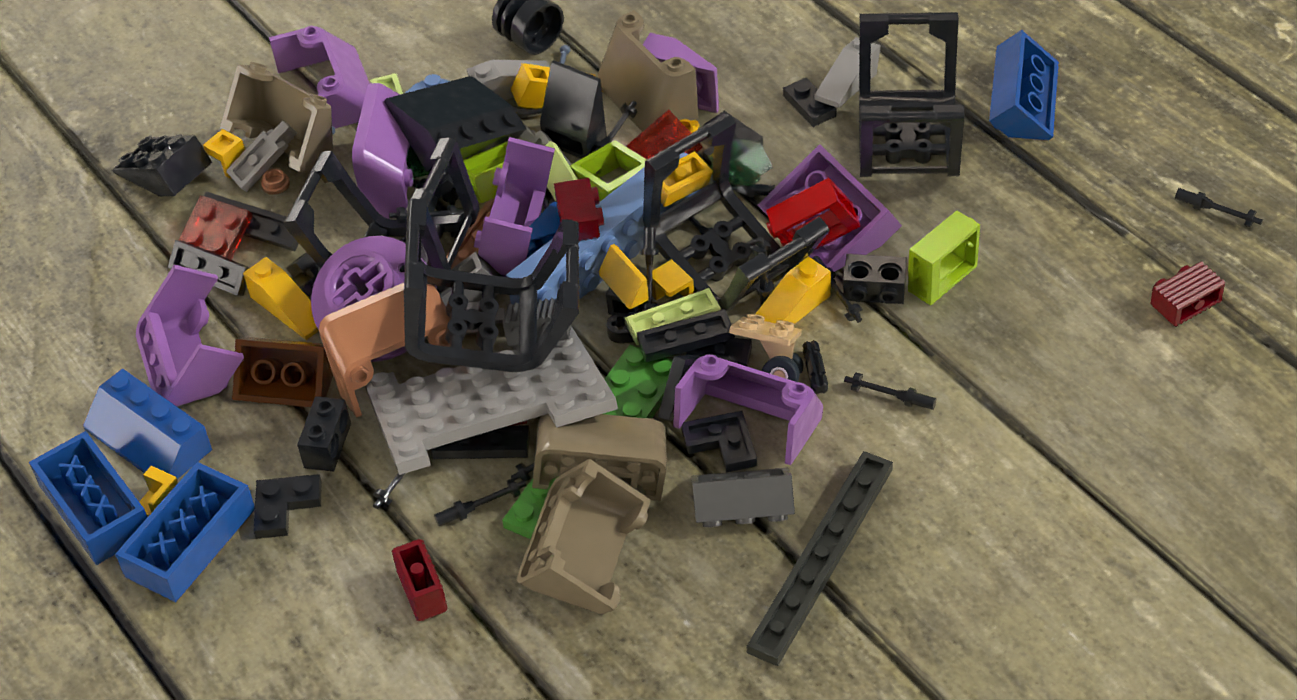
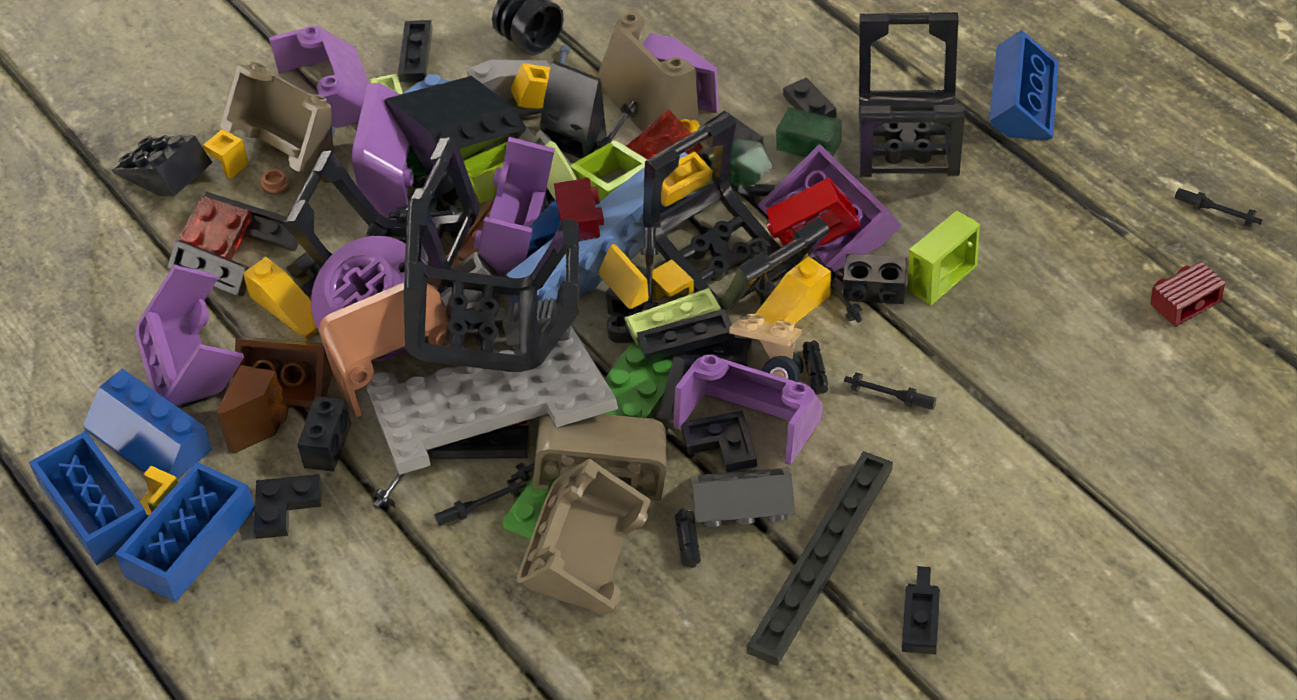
(251, 408): none -> reddish brown slope
(261, 155): light grey hinge -> none
(415, 50): none -> black plate
(419, 580): dark red brick -> none
(687, 538): none -> black axle
(803, 131): none -> clear green brick
(843, 76): light grey slope -> none
(921, 615): none -> black hinge

